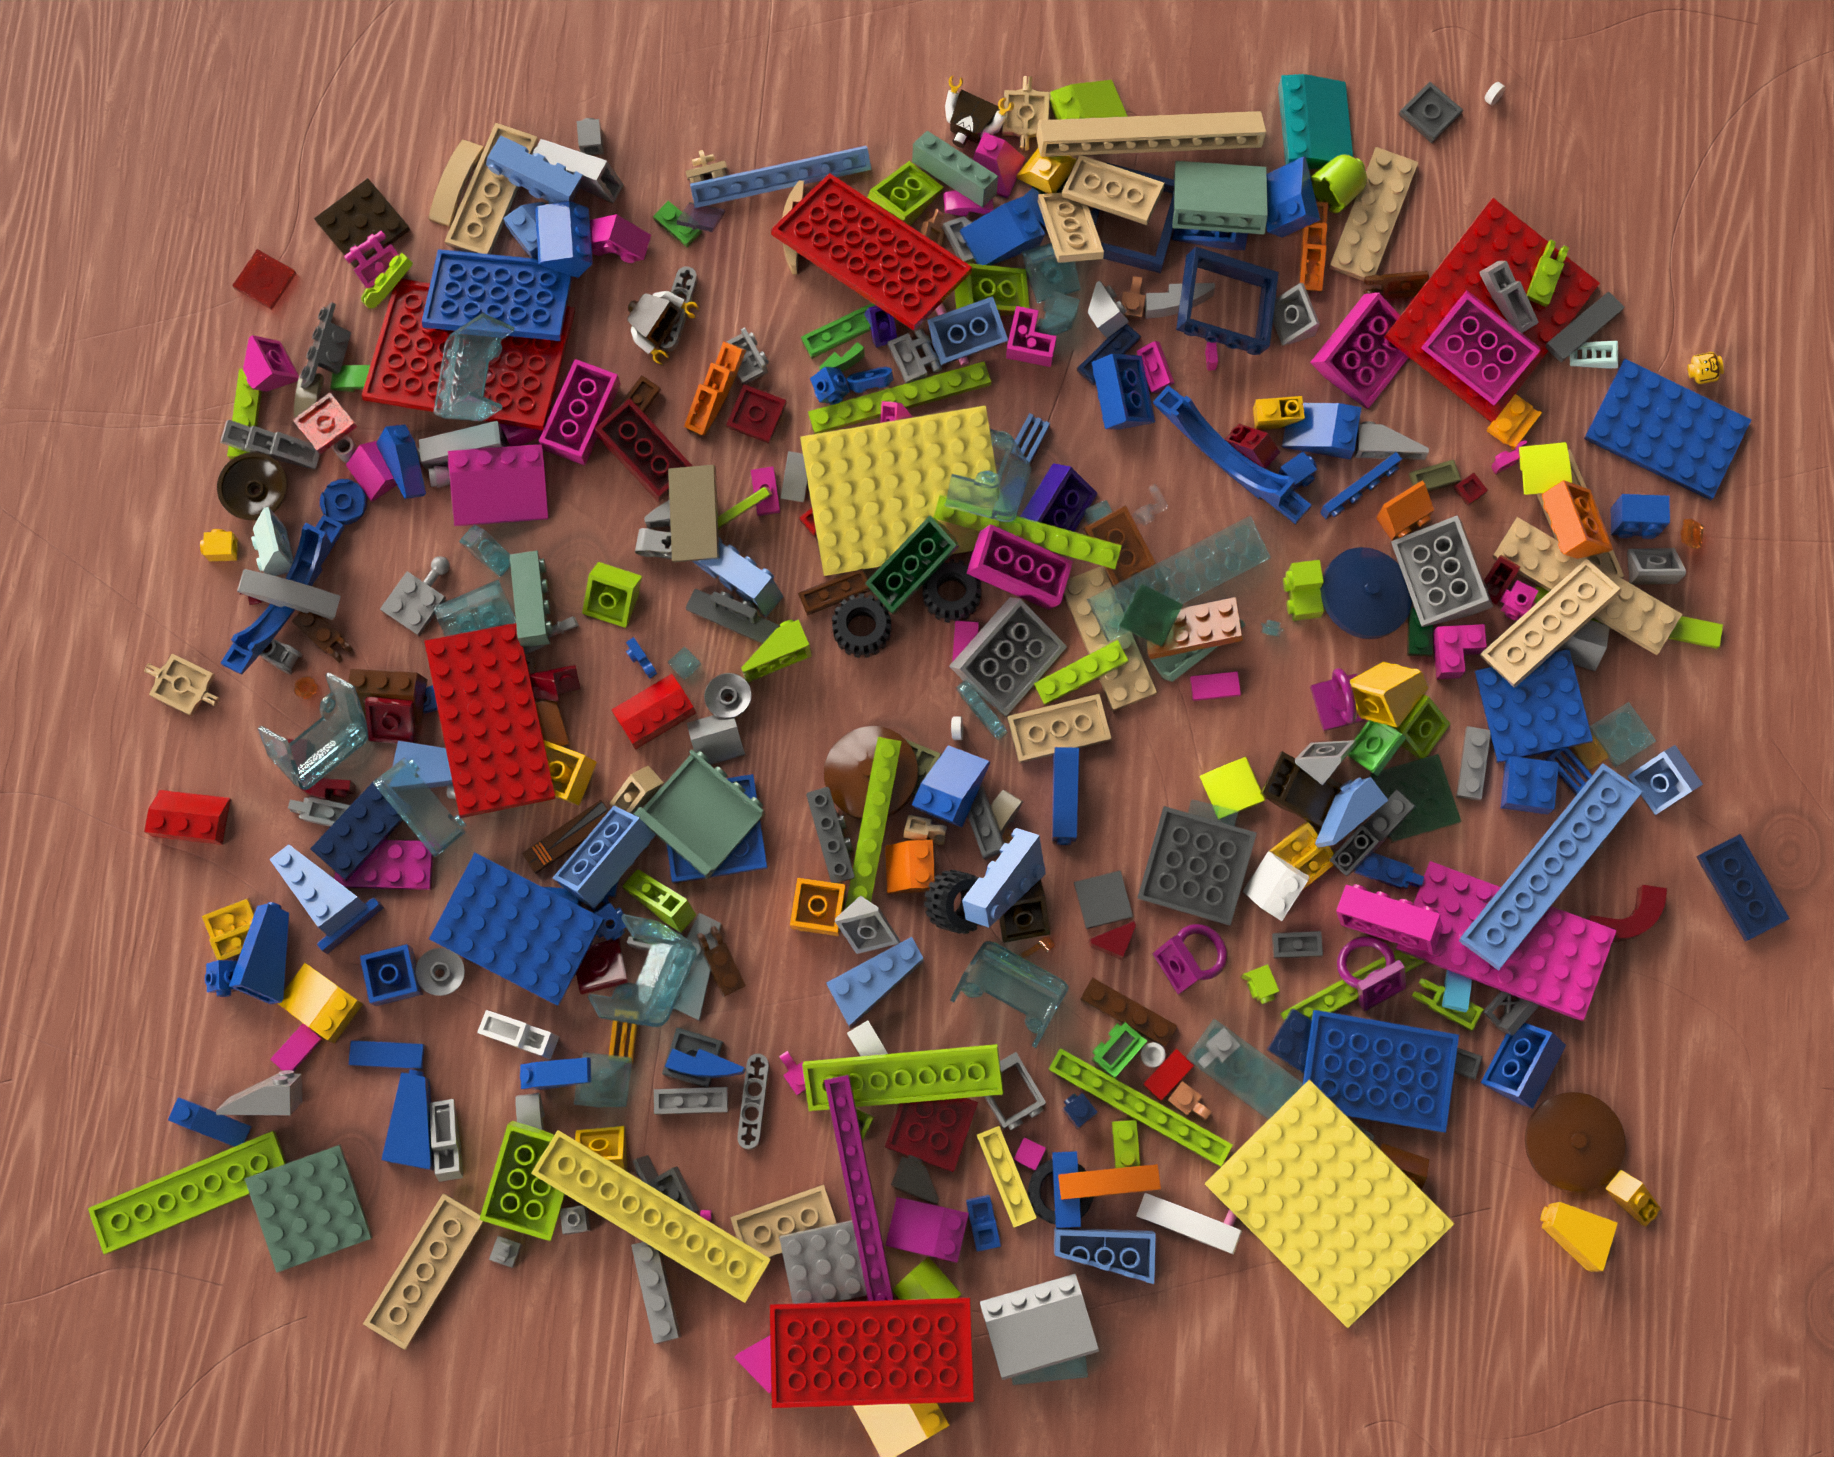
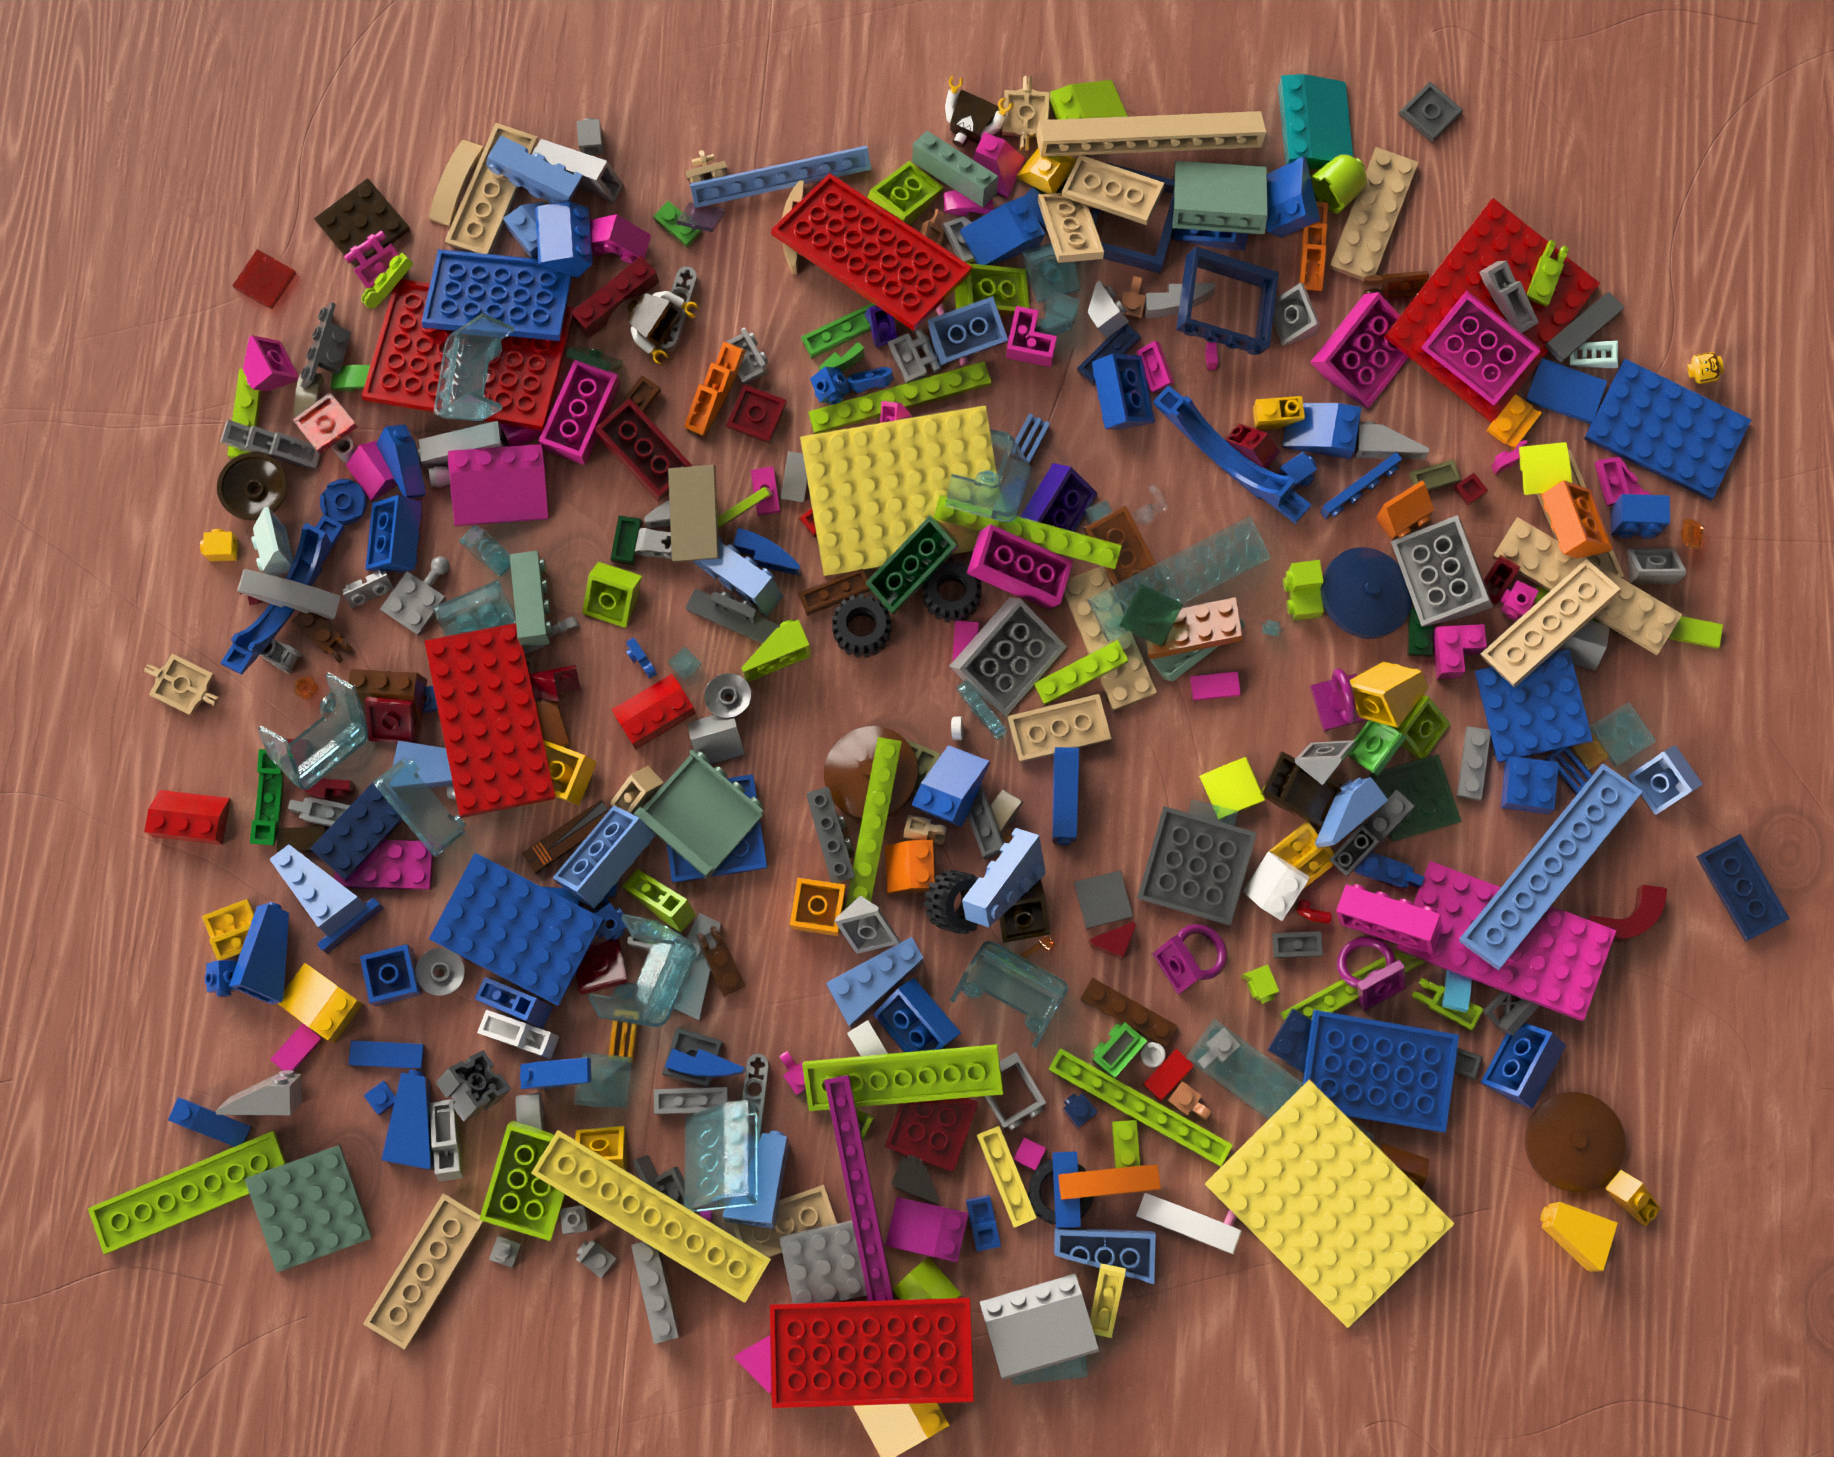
(268, 801): none -> green slope
(299, 837): none -> dark brown tile
(376, 585): none -> light grey hinge
(380, 1097): none -> blue plate
(393, 534): none -> blue slope
(473, 1085): none -> dark grey brick
(514, 1002): none -> blue slope
(594, 358): none -> clear green plate
(596, 1258): none -> light grey bracket
(625, 540): none -> dark green tile
(631, 282): none -> dark red arch
(721, 1157): none -> clear light blue slope
(765, 552): none -> blue slope
(771, 1164): none -> medium blue slope
(915, 1020): none -> blue slope
(1106, 1299): none -> light yellow plate
(1311, 914): none -> red arm
(1494, 93): white tile -> none
(1566, 391): none -> blue tile
(1616, 480): none -> dark pink wing

